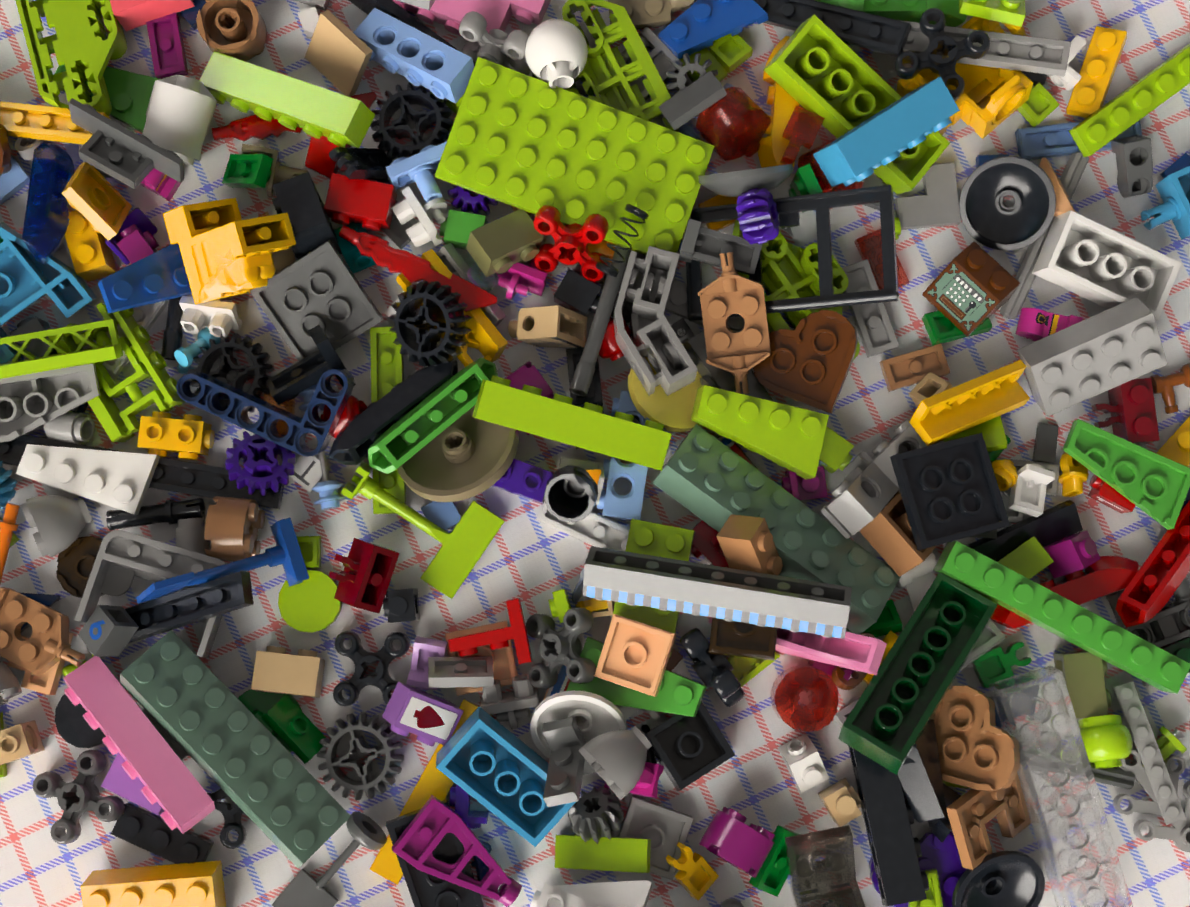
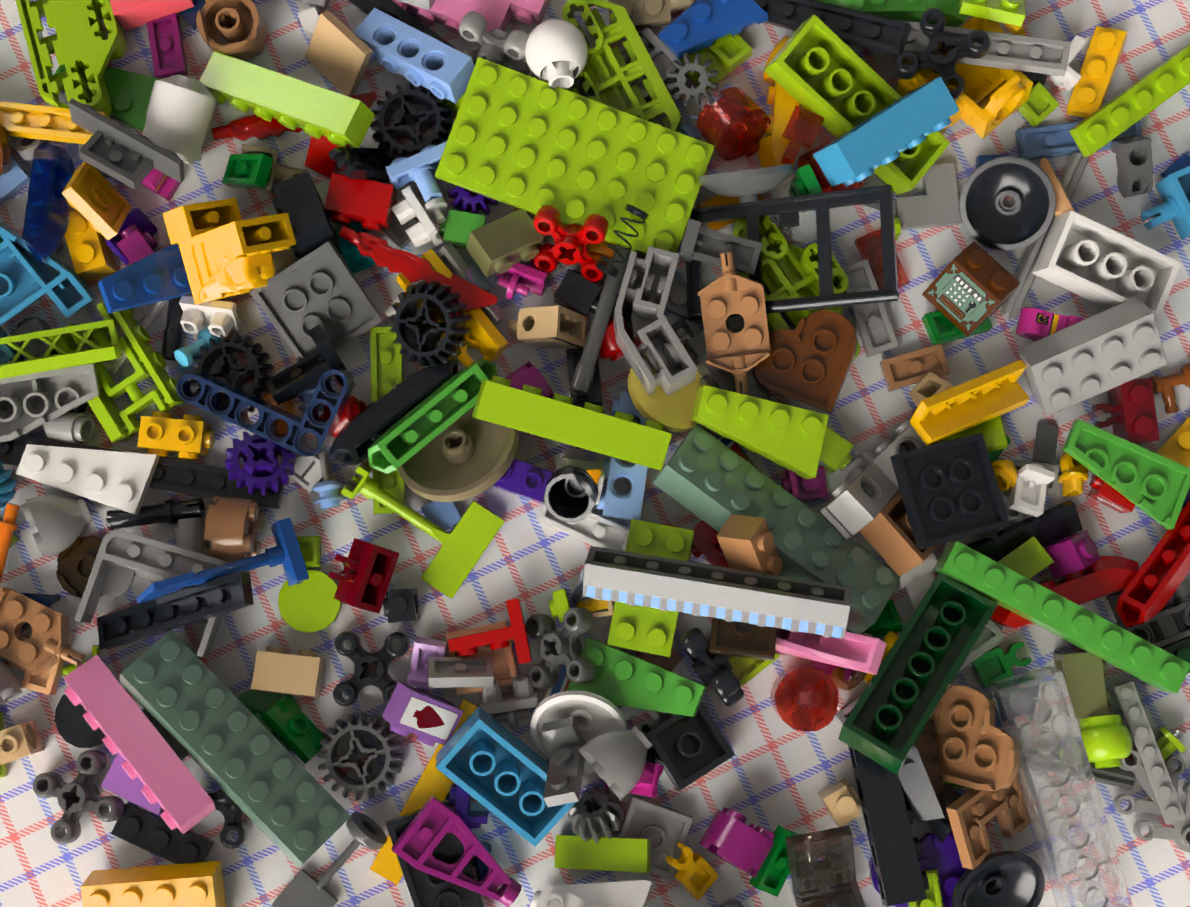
(108, 631): dark grey brick -> none
(635, 655): light nougat tile -> none
(692, 100): dark grey tile -> none
(757, 216): dark purple gear -> none
(804, 762): white bracket -> none

